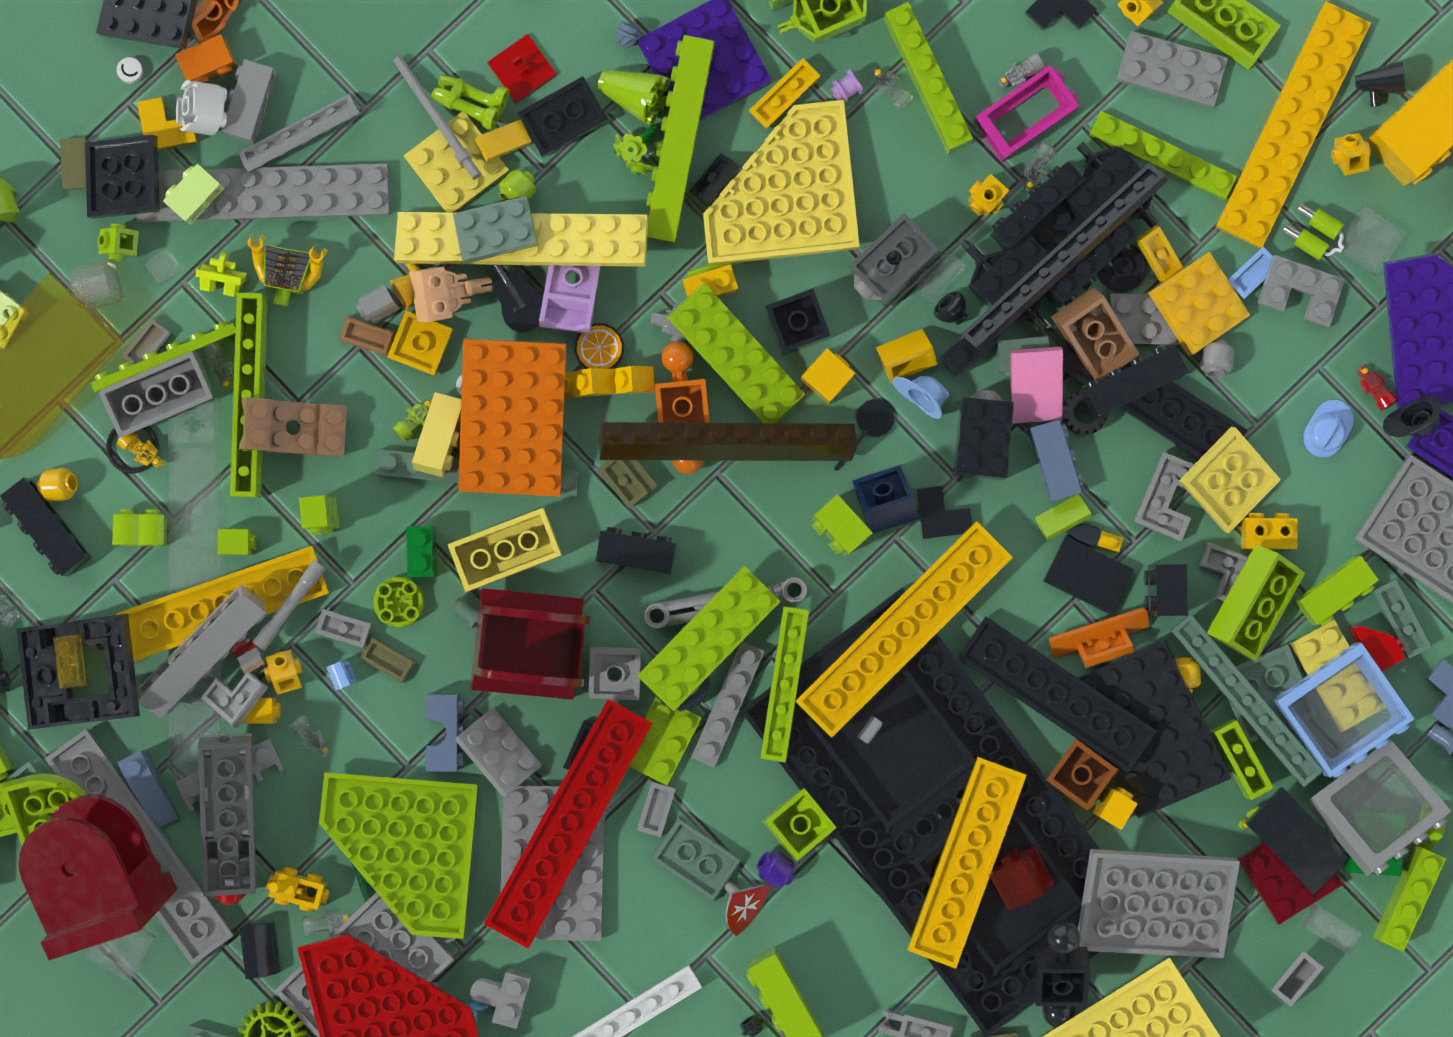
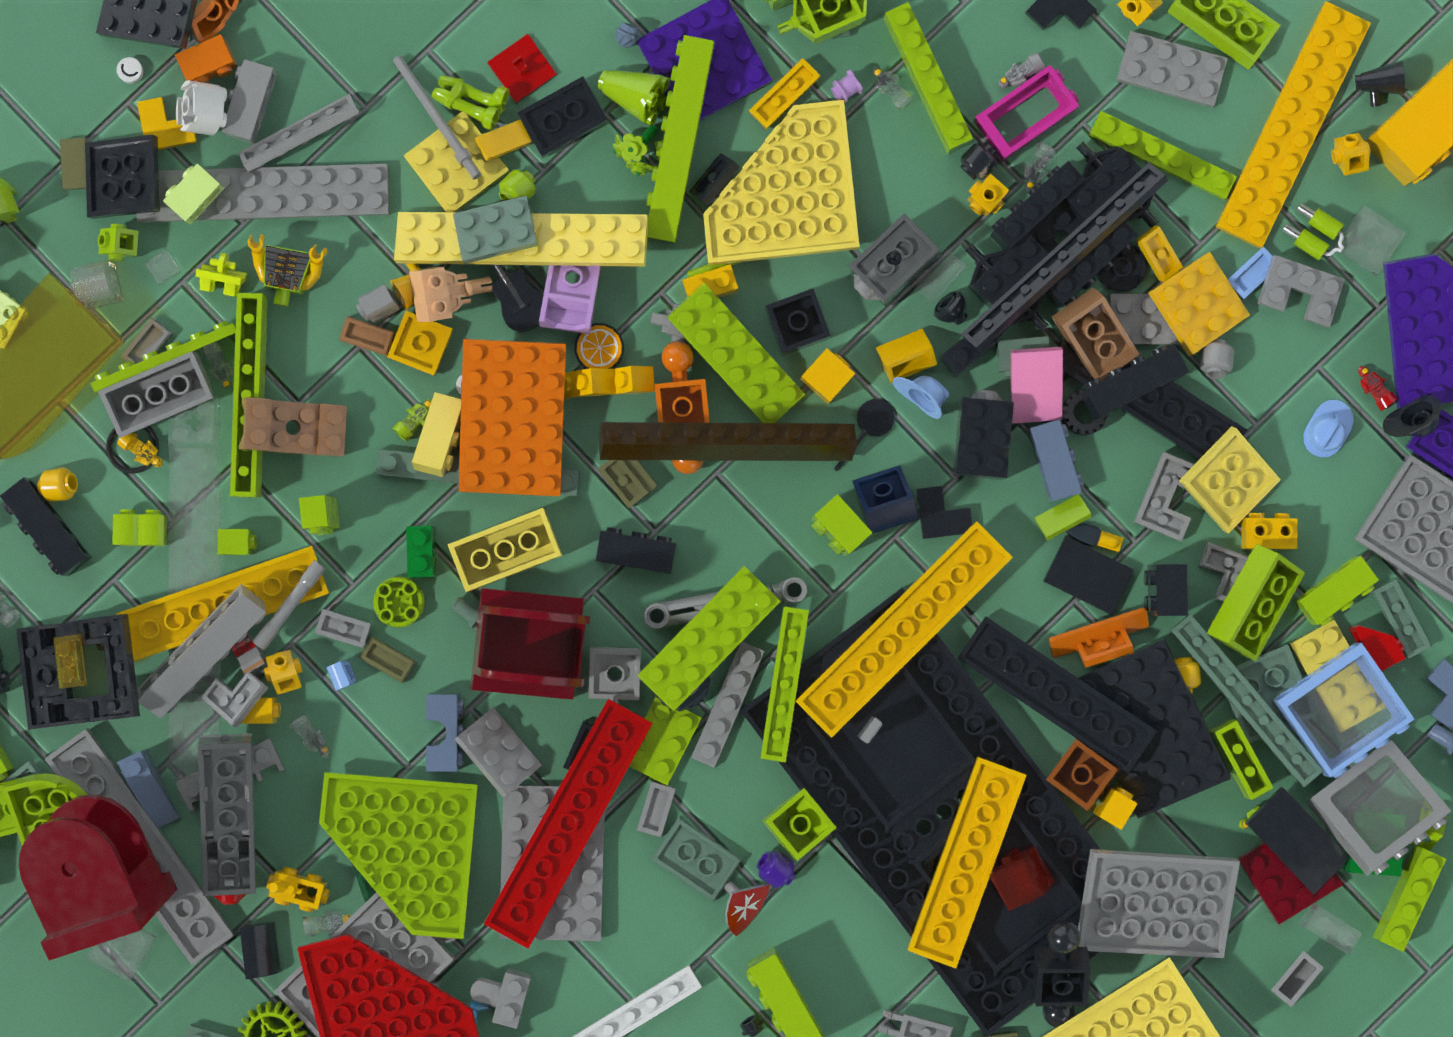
(979, 161): none -> black head

